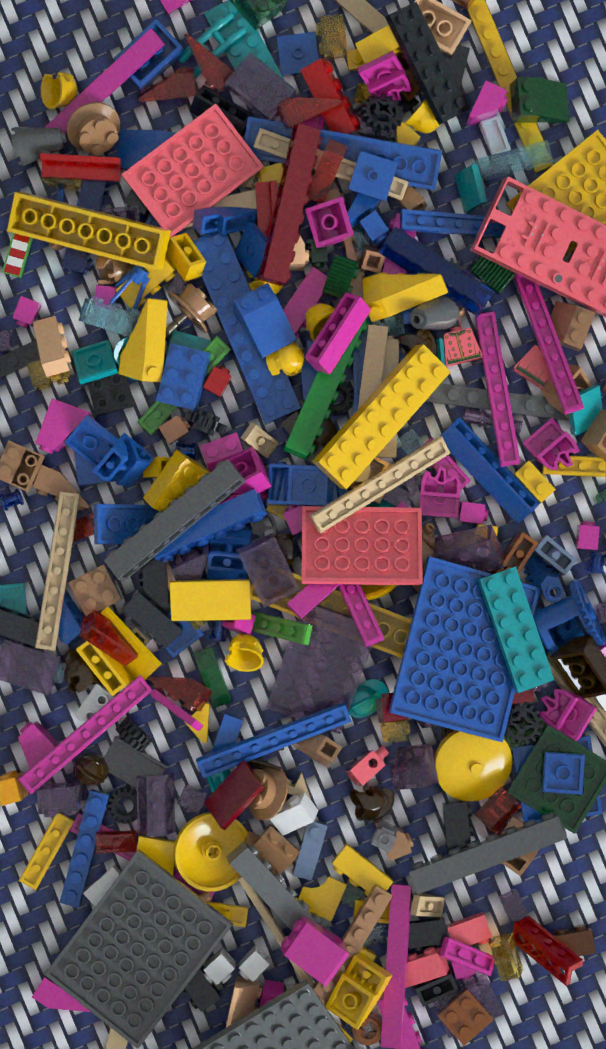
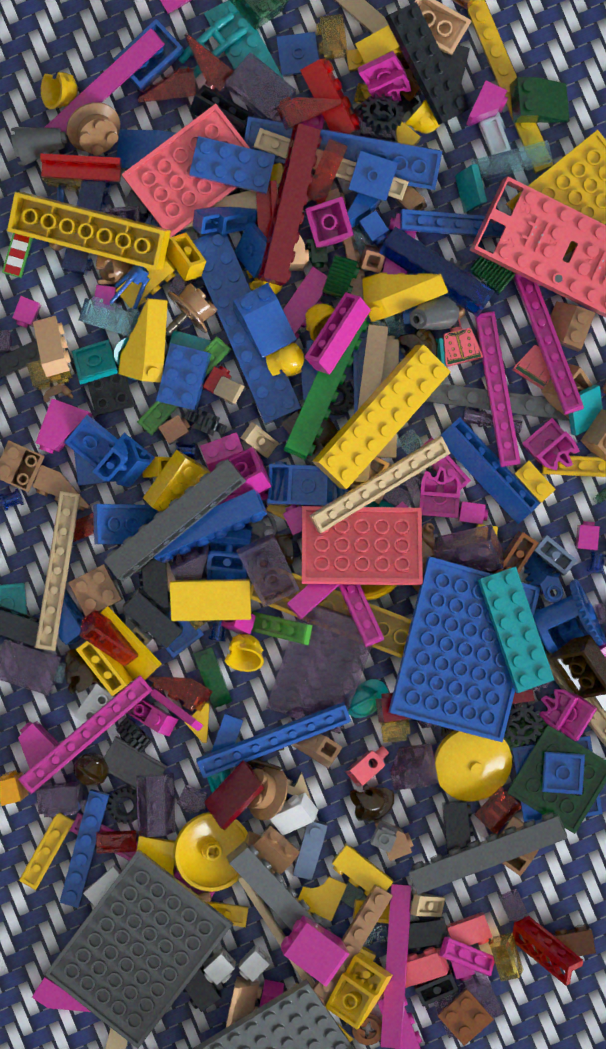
(56, 390): none -> medium nougat piece
(153, 717): none -> dark pink slope
(228, 390): none -> tan slope
(232, 165): none -> blue plate

